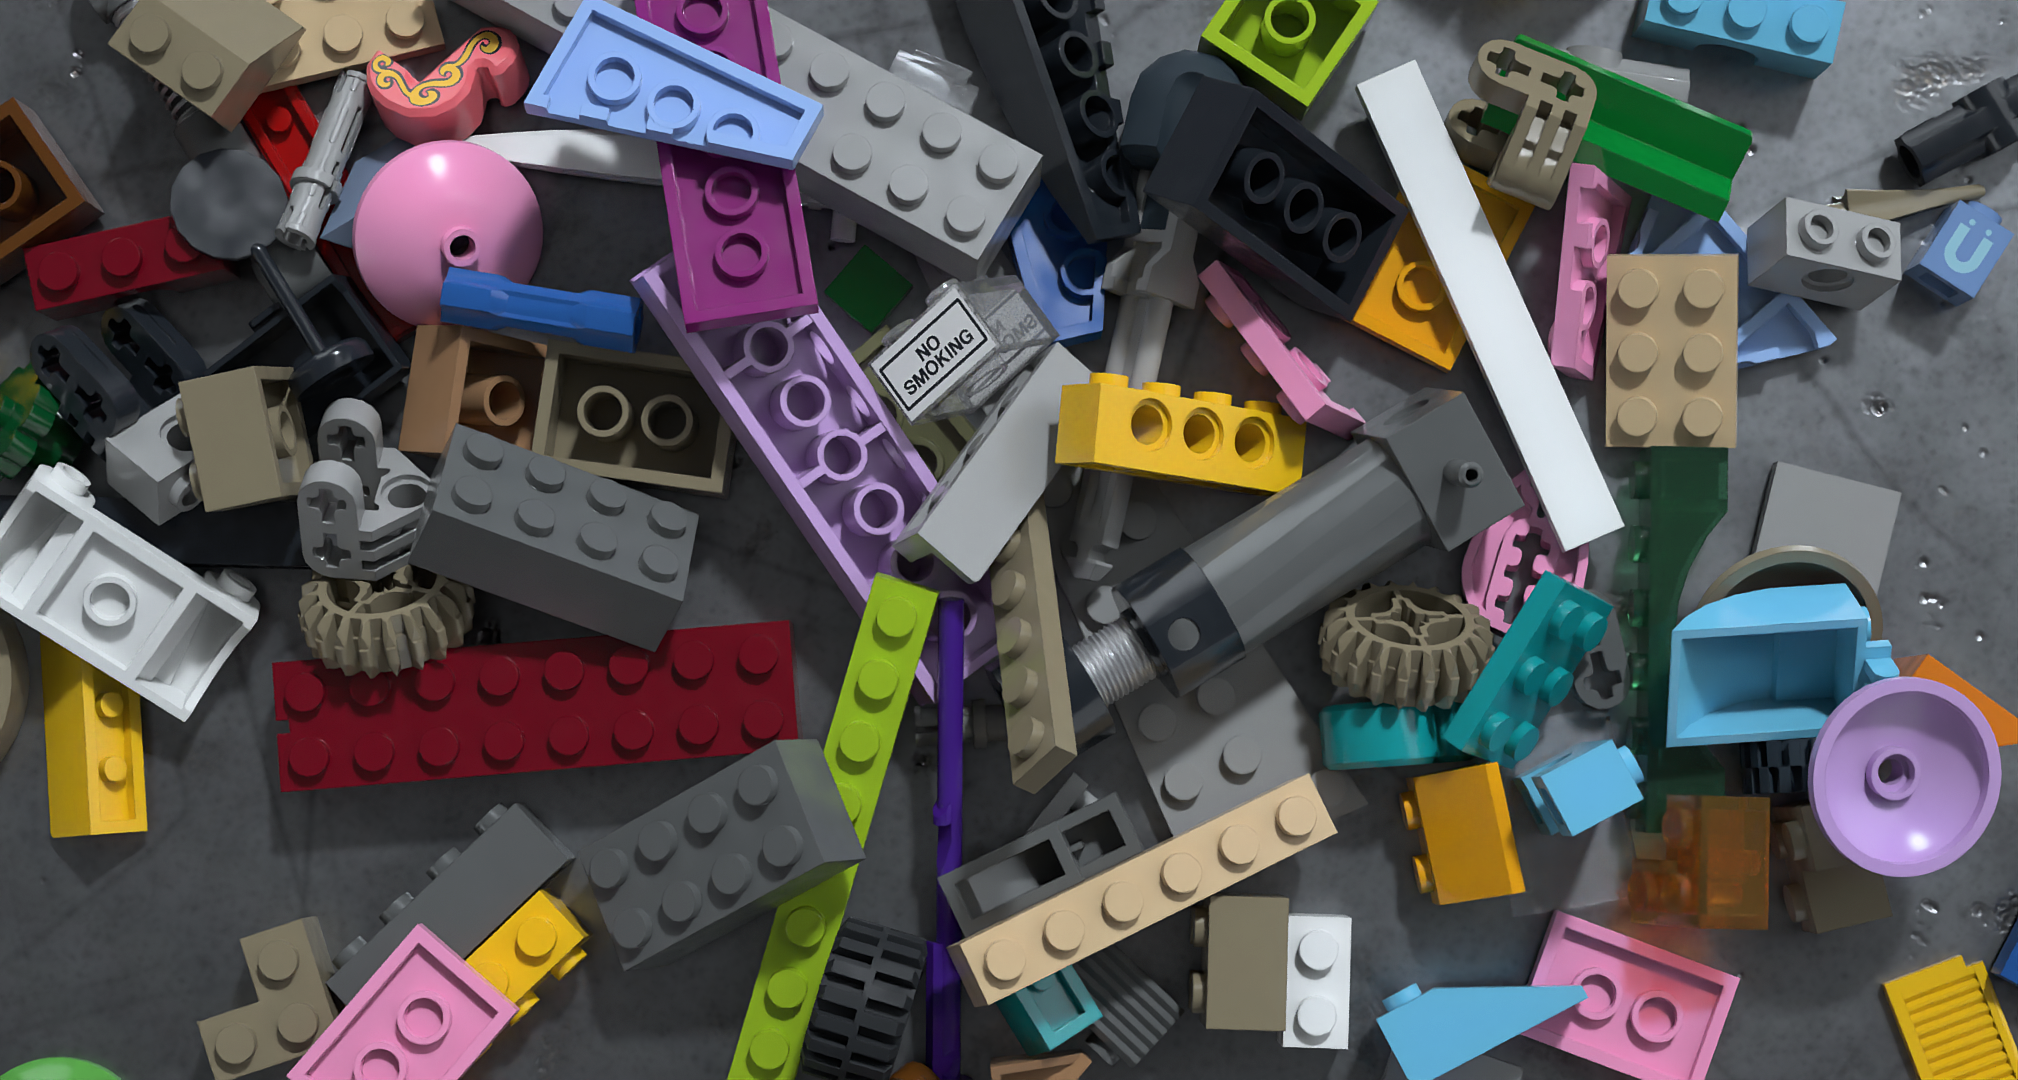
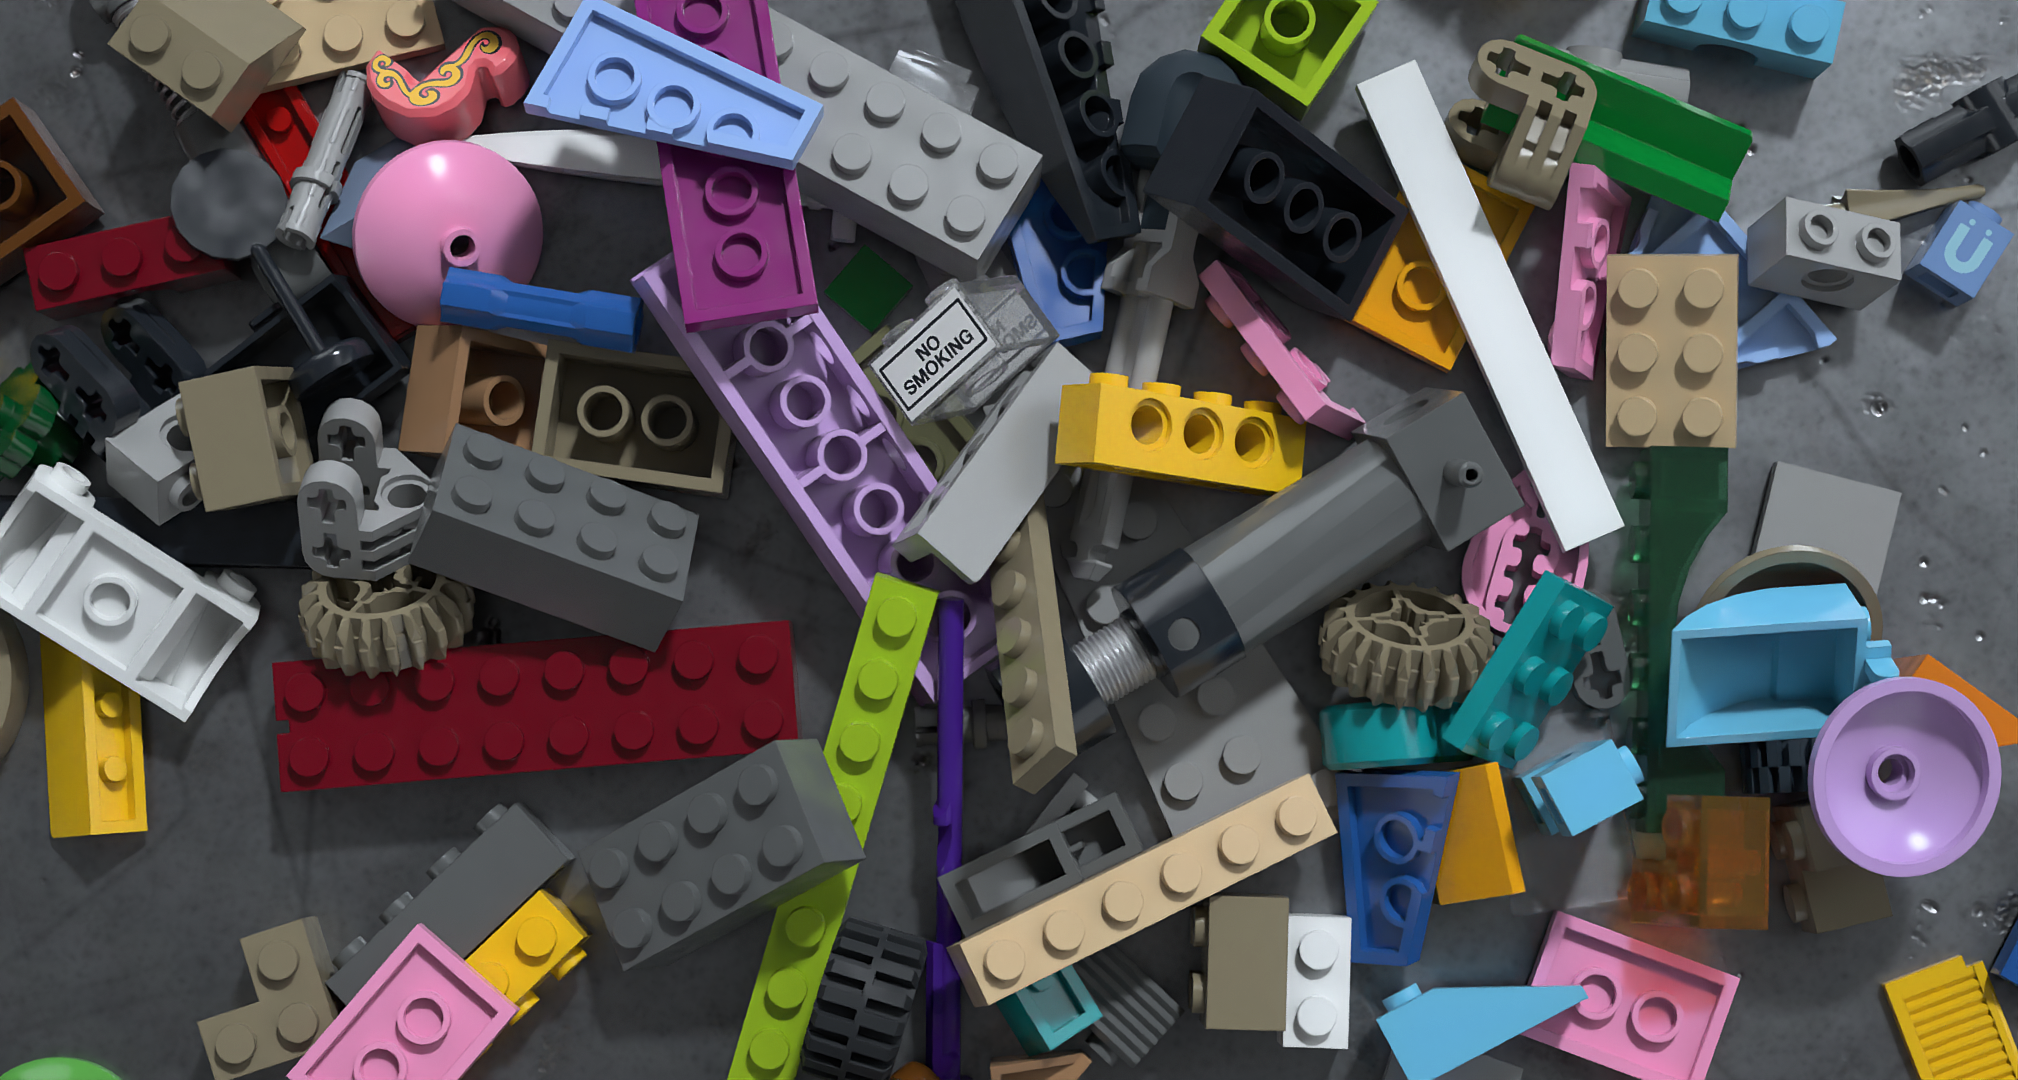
(1391, 857): none -> blue wing

